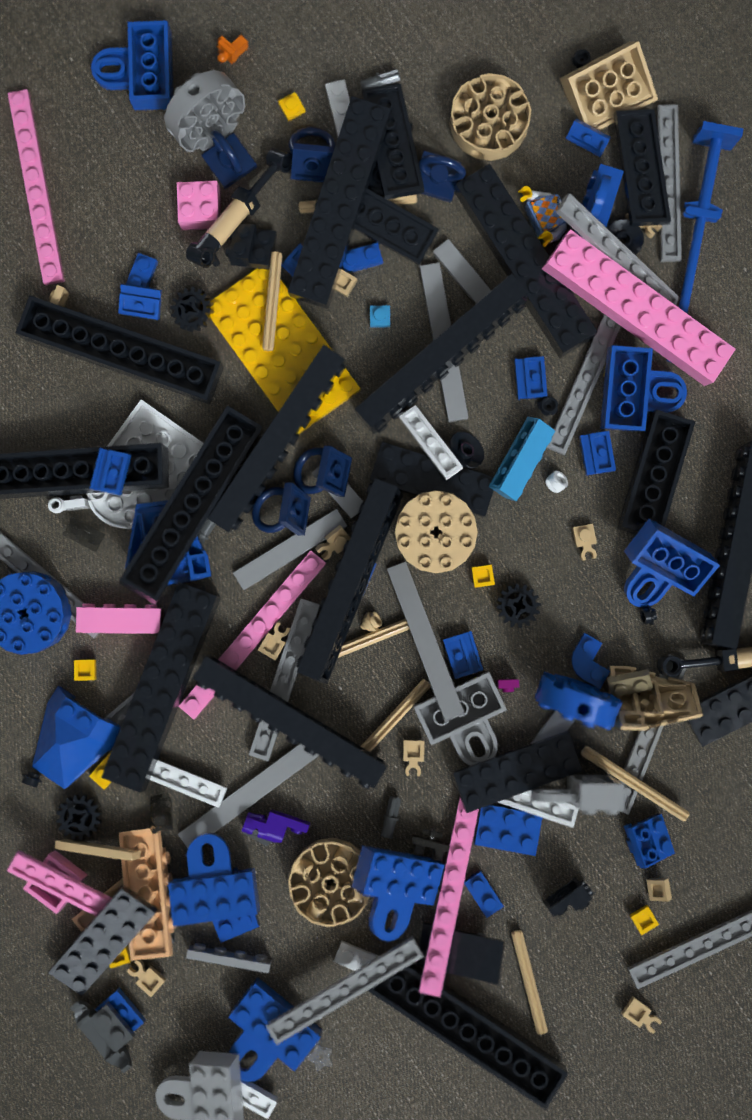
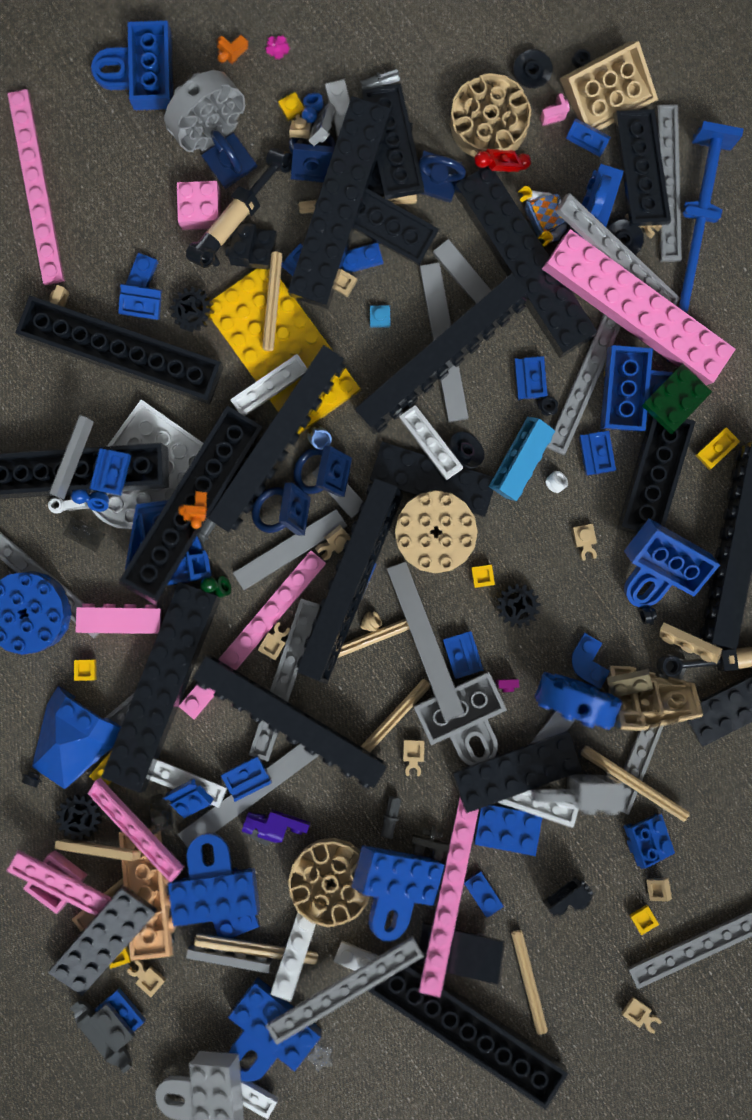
(71, 457): none -> light grey tile
(96, 501): none -> blue plate
(135, 830): none -> bright pink tile
(188, 798): none -> blue plate
(195, 513): none -> orange piece
(219, 586): none -> dark green plate
(246, 778): none -> blue plate
(247, 947): none -> tan axle
(269, 385): none -> white plate
(277, 48): none -> dark pink plant
(293, 958): none -> white plate
(300, 128): none -> tan plate
(313, 104): none -> blue plate
(319, 438): none -> light blue arm
(322, 125): none -> light grey plate
(502, 160): none -> red plate
(535, 61): none -> black dish
(555, 113): none -> bright pink bracket
(676, 398): none -> dark green plate
(690, 643): none -> tan plate
(717, 448): none -> yellow plate

